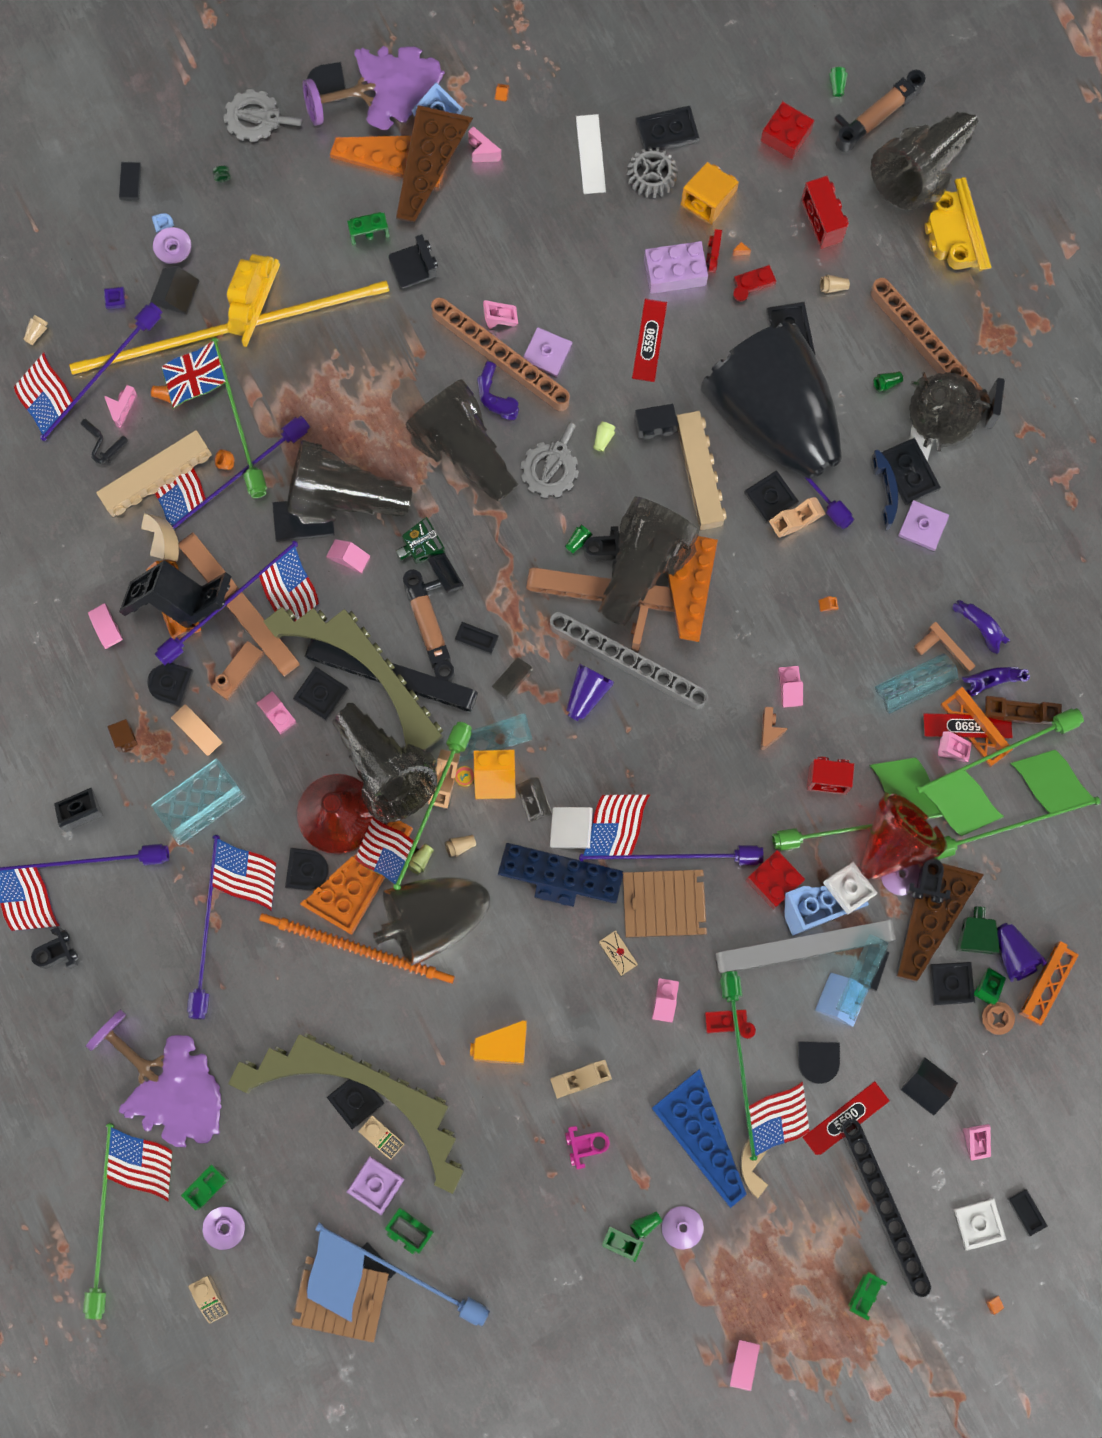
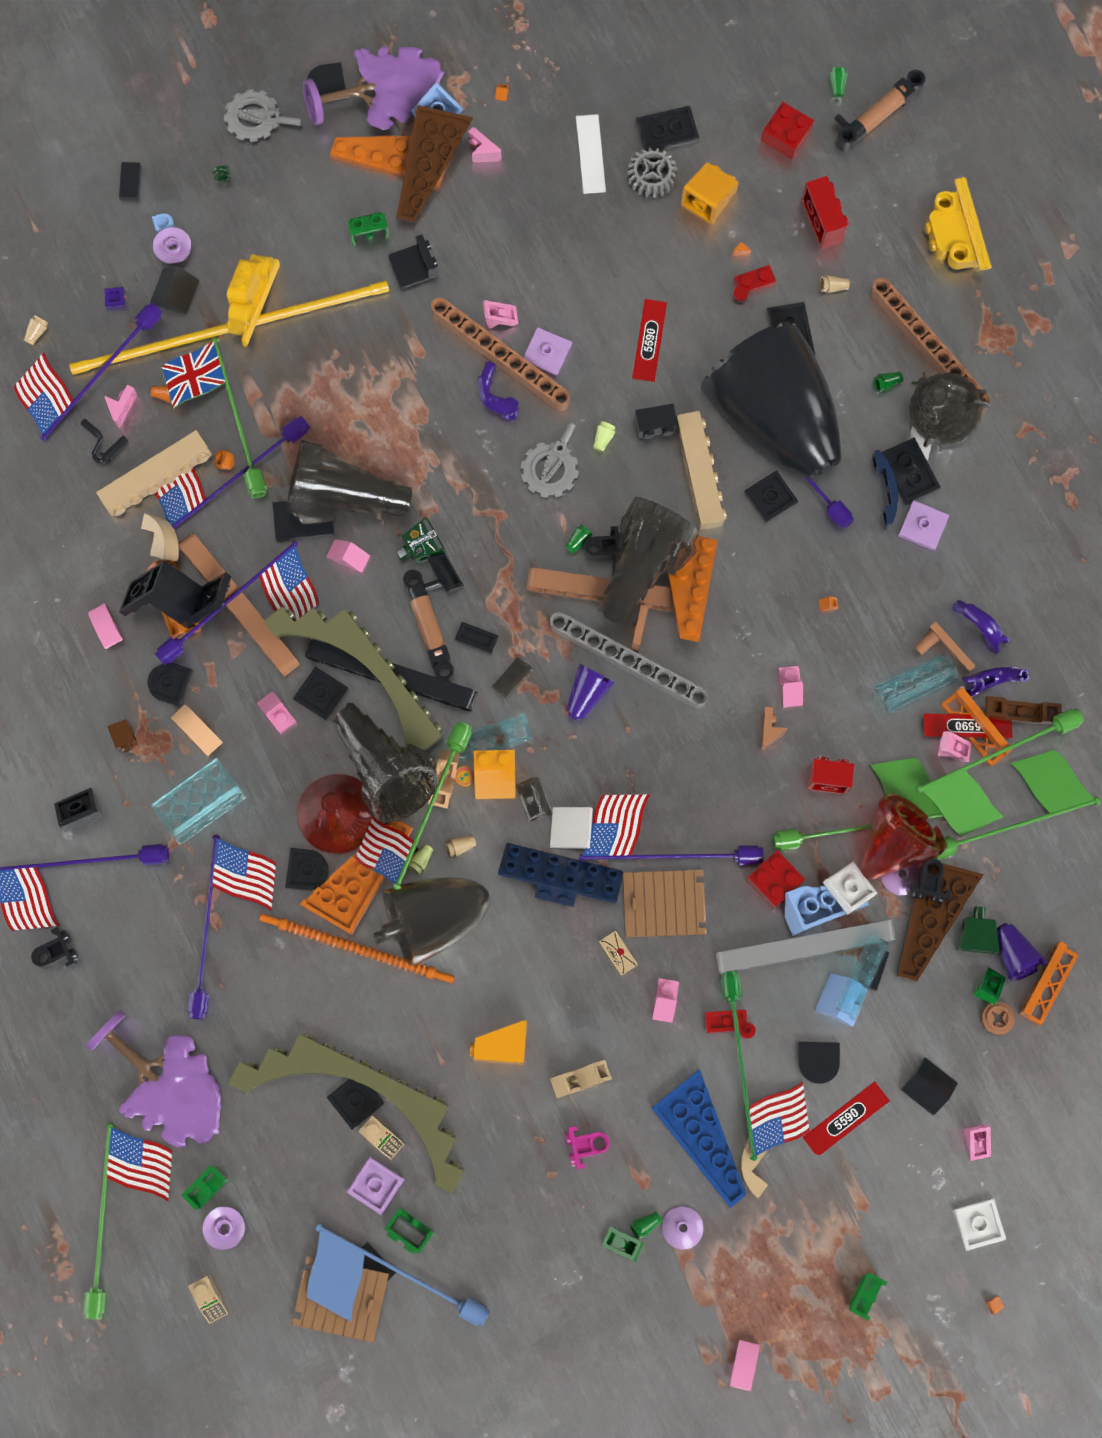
(237, 670): nougat piece -> none
(456, 427): clear smoke cone -> none
(675, 267): lavender brick -> none
(714, 242): red hinge -> none
(796, 519): light nougat brick -> none
(892, 1215): black beam -> none
(911, 166): clear smoke cone -> none
(952, 983): black tile -> none
(996, 398): black tile -> none
(1027, 1212): black tile -> none

